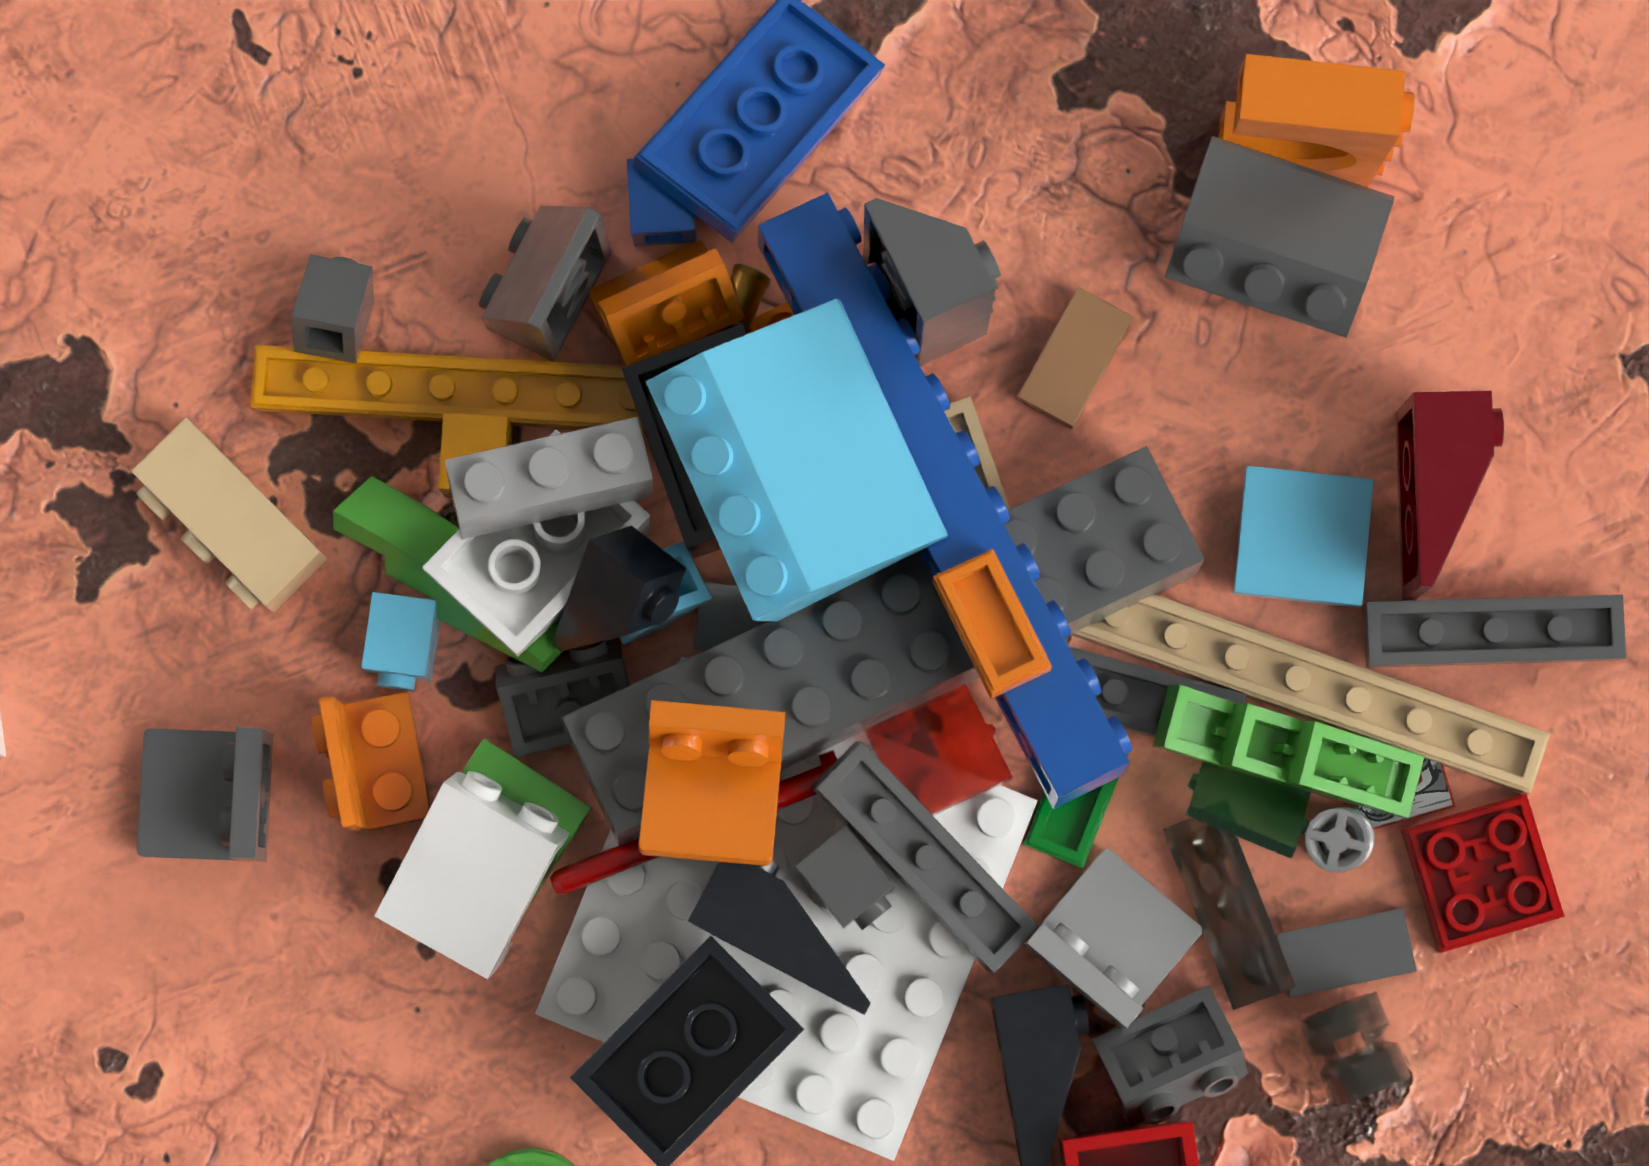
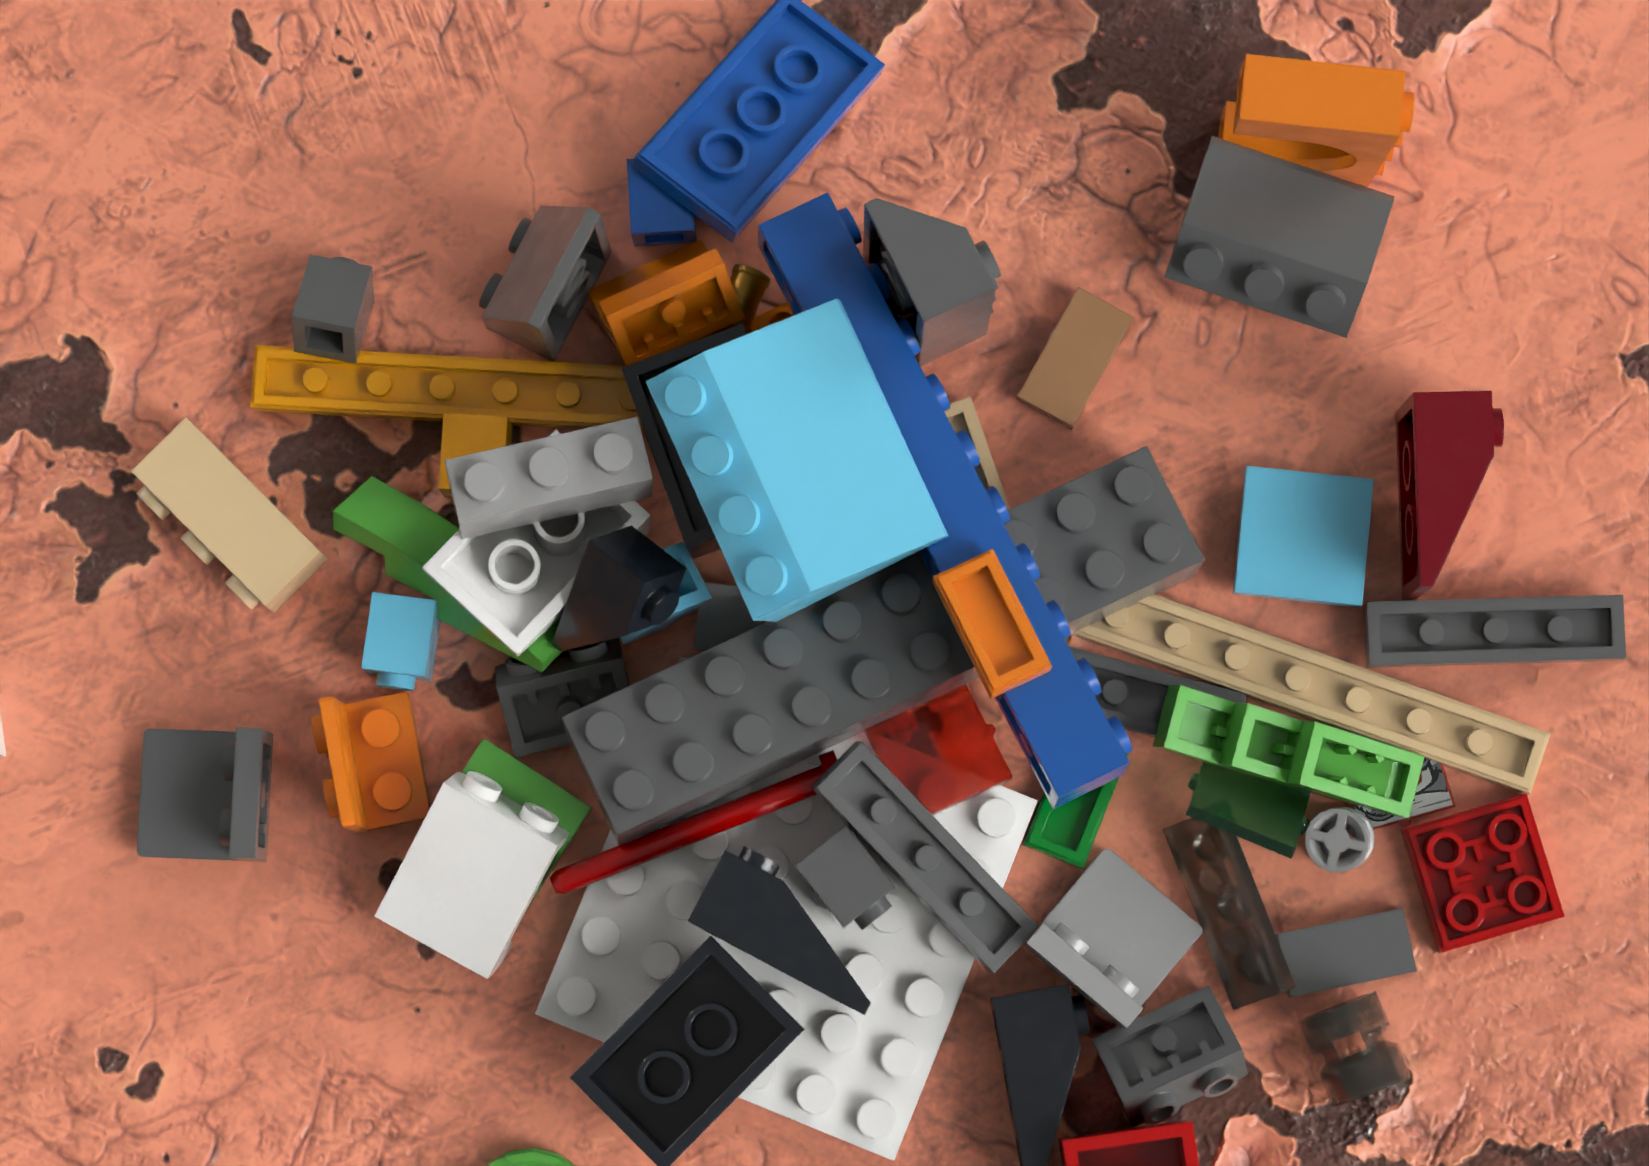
(712, 783): orange bracket -> none

